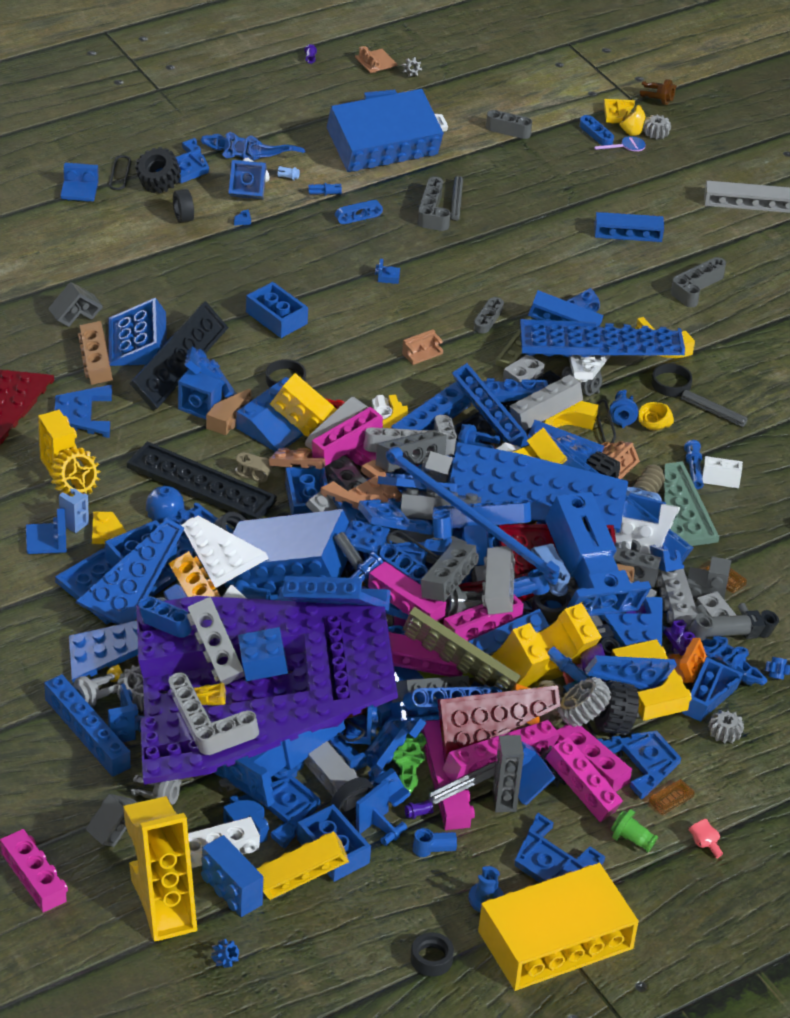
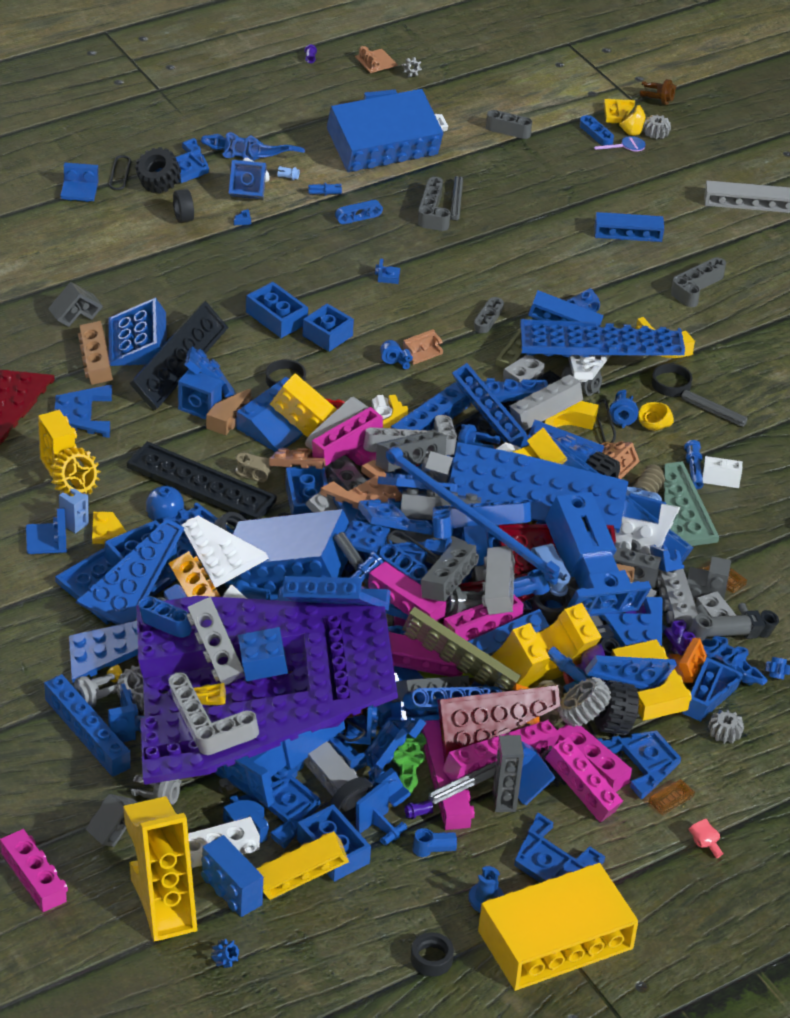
(328, 327): none -> blue brick
(392, 353): none -> blue piece
(631, 829): bright green piece -> none

